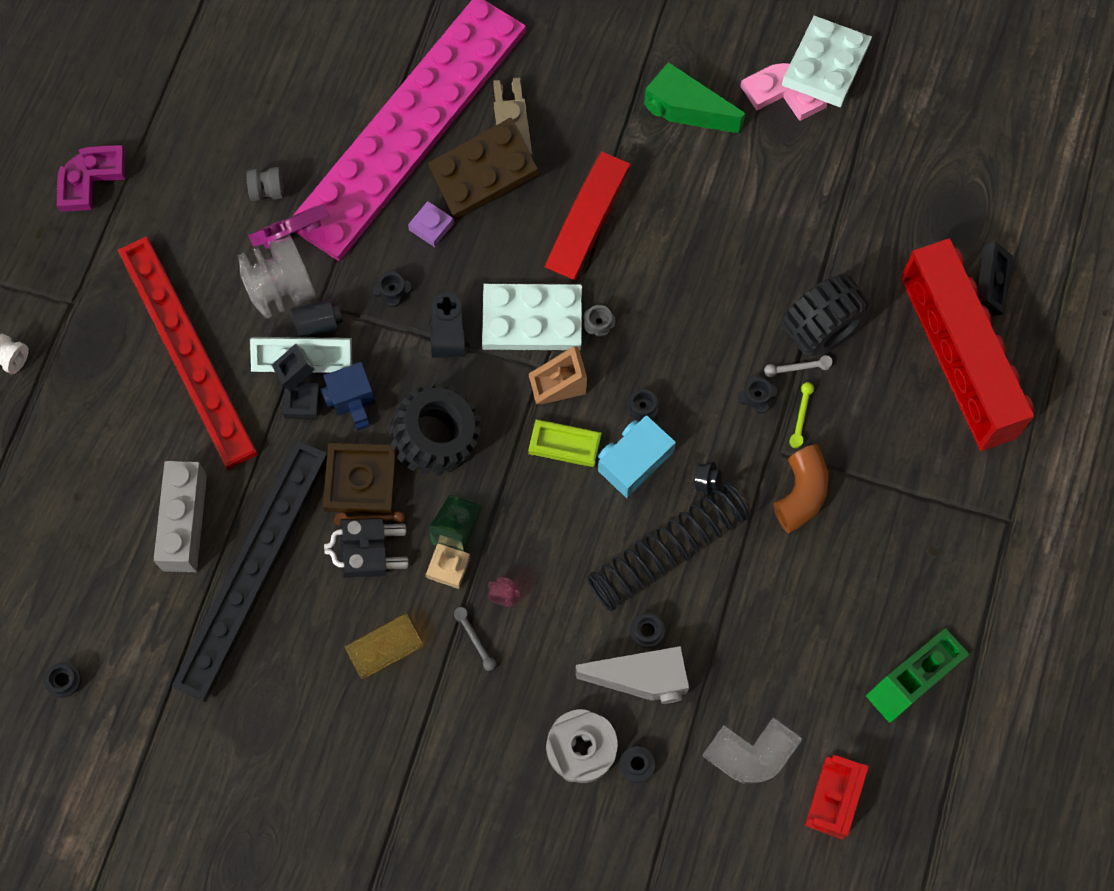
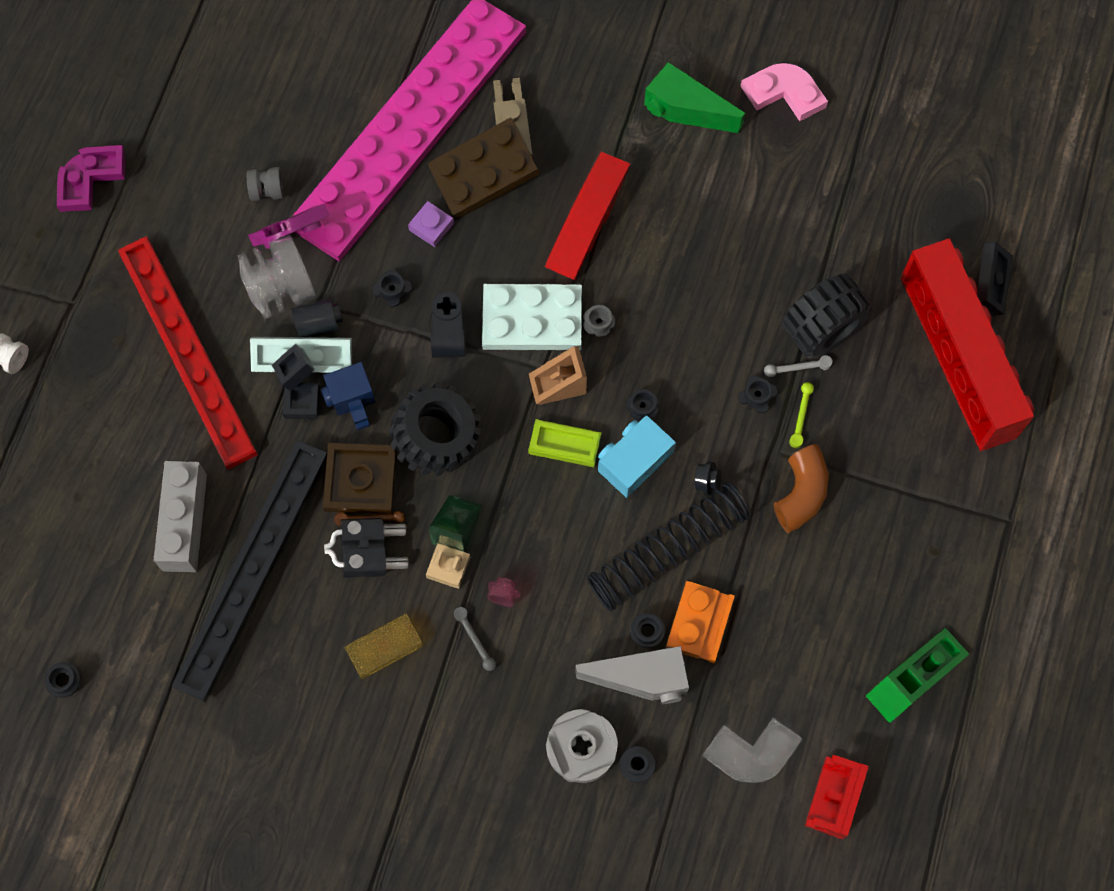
(700, 621): none -> orange plate
(826, 61): light aqua plate -> none

